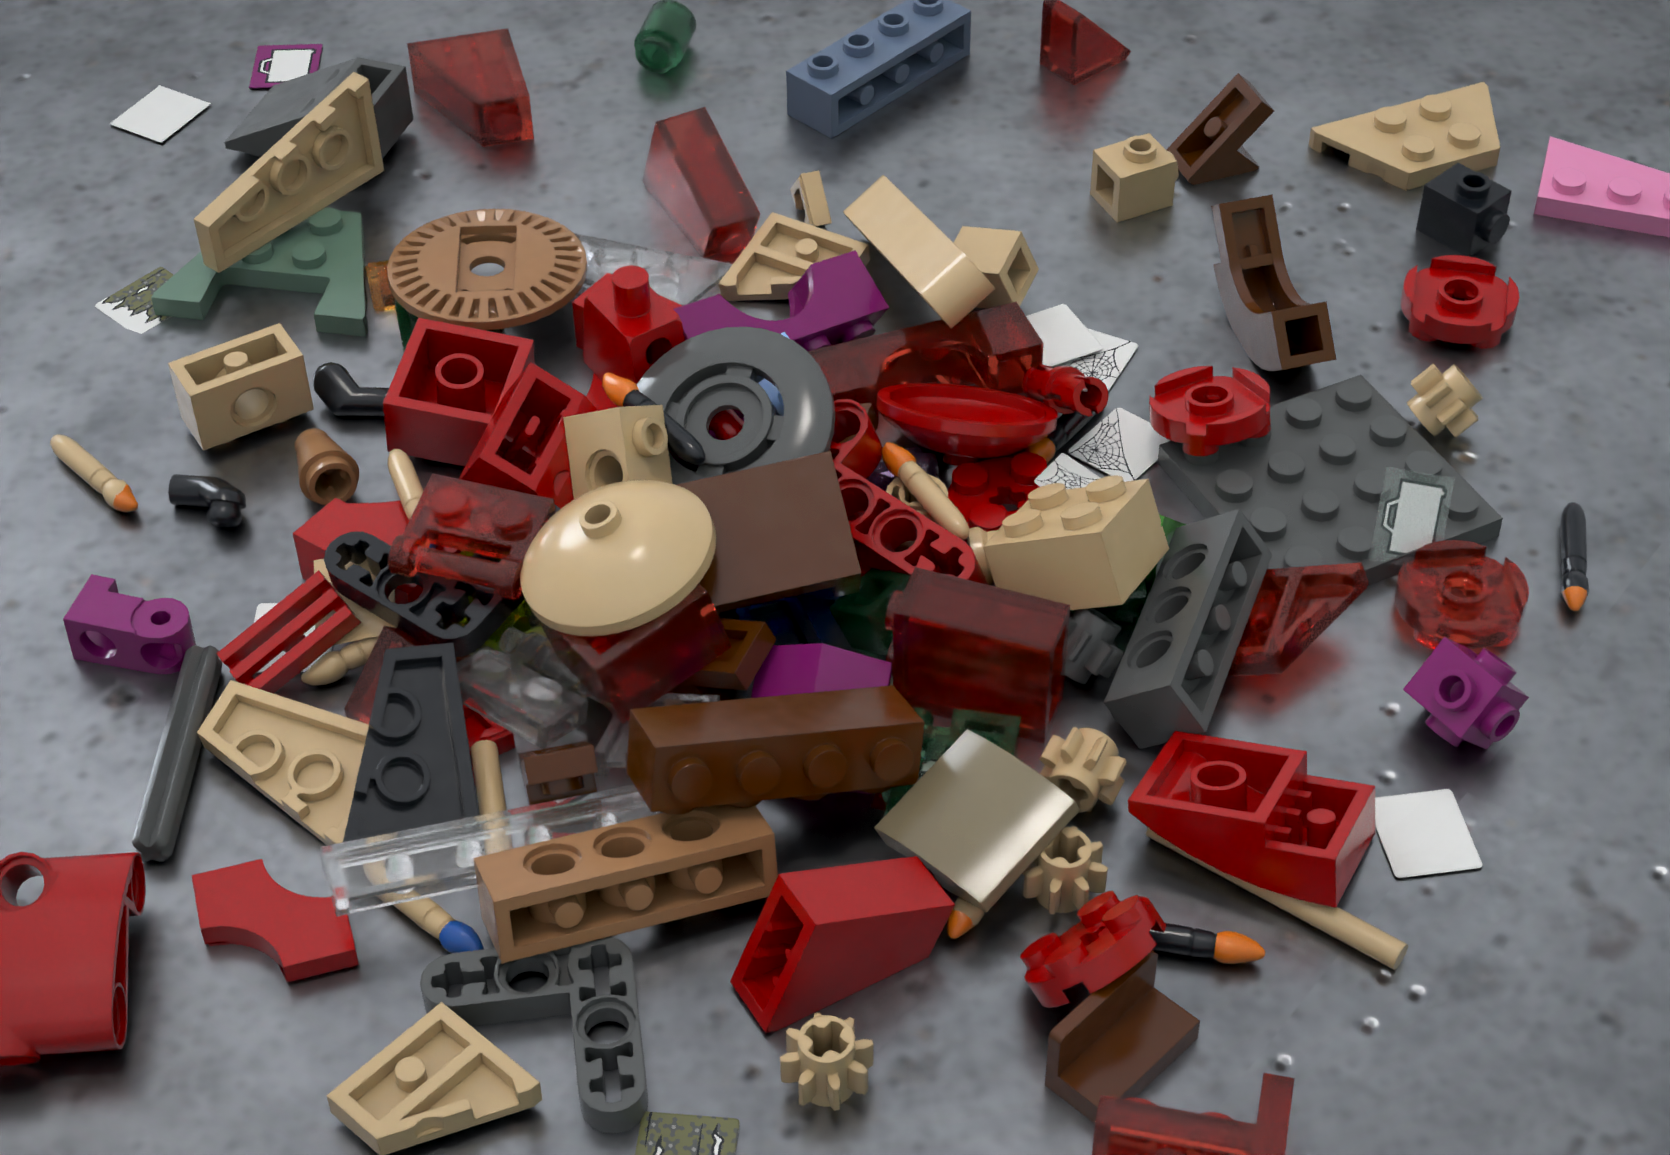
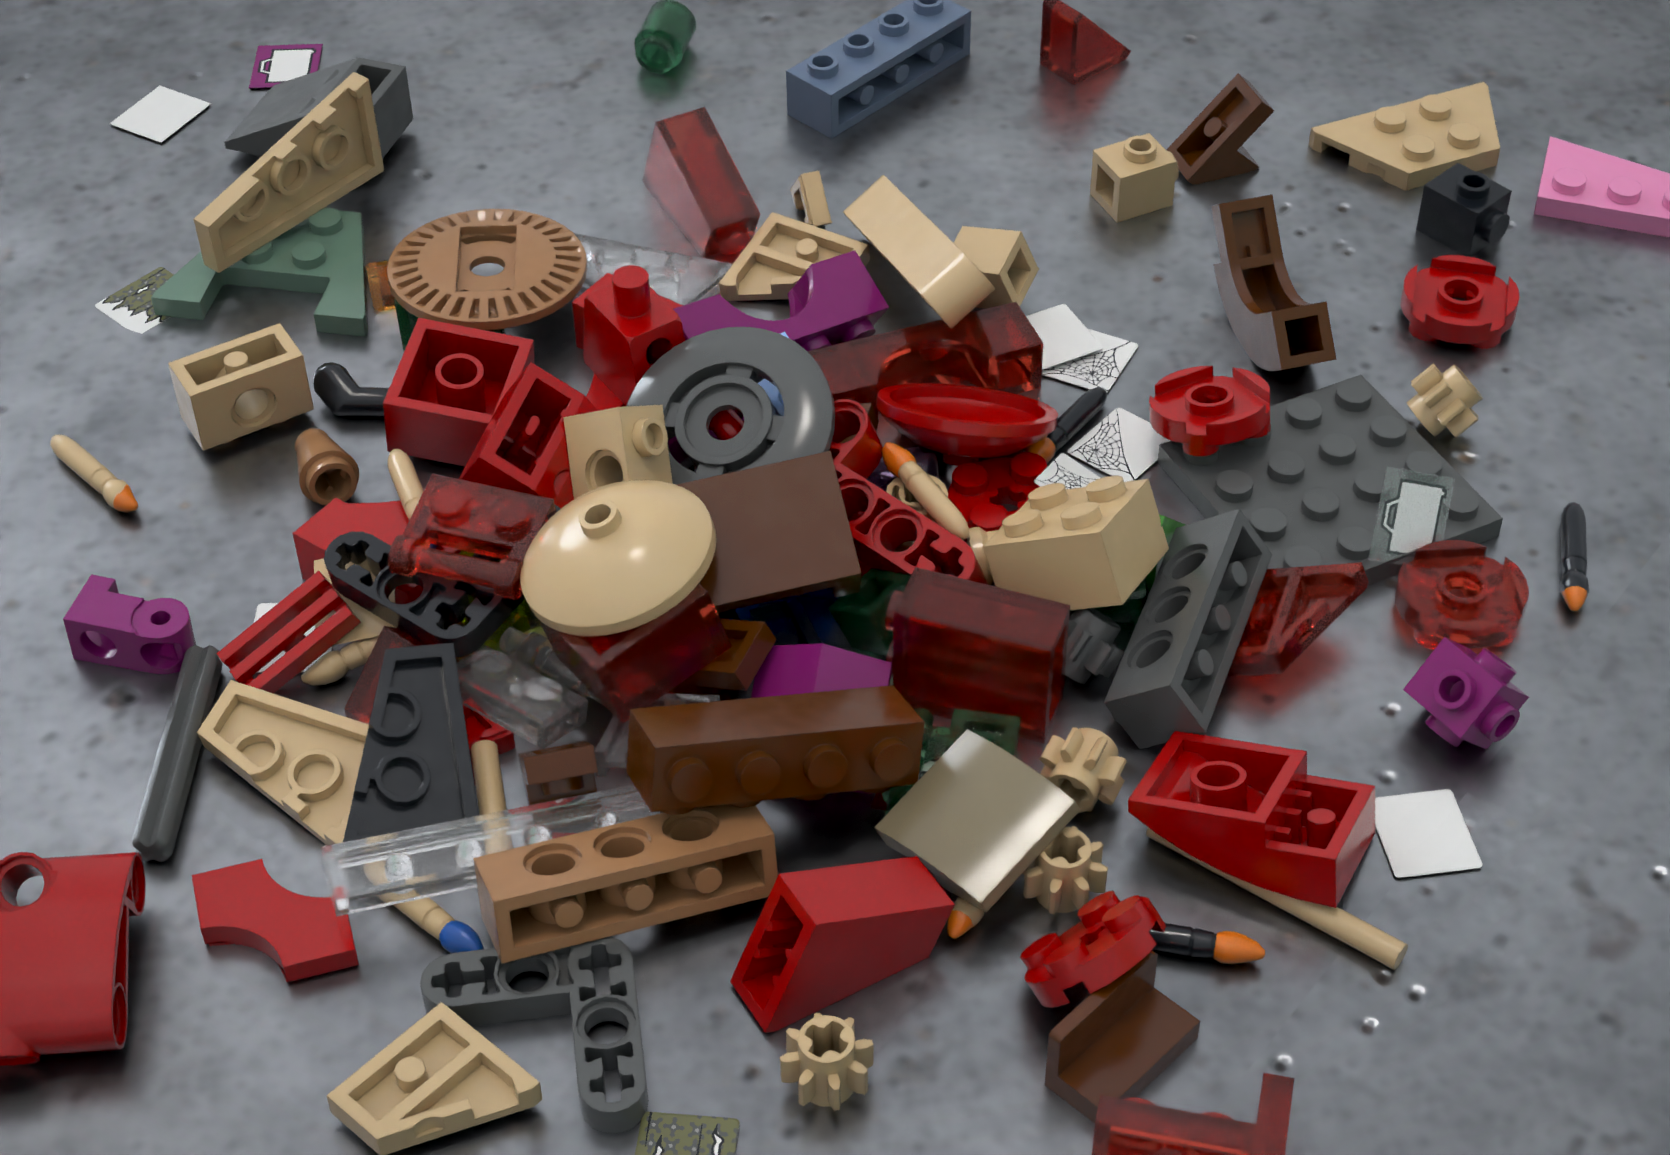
(212, 492): black arm -> none
(475, 85): clear red slope -> none
(626, 393): black piece -> none
(1065, 389): red pin -> none

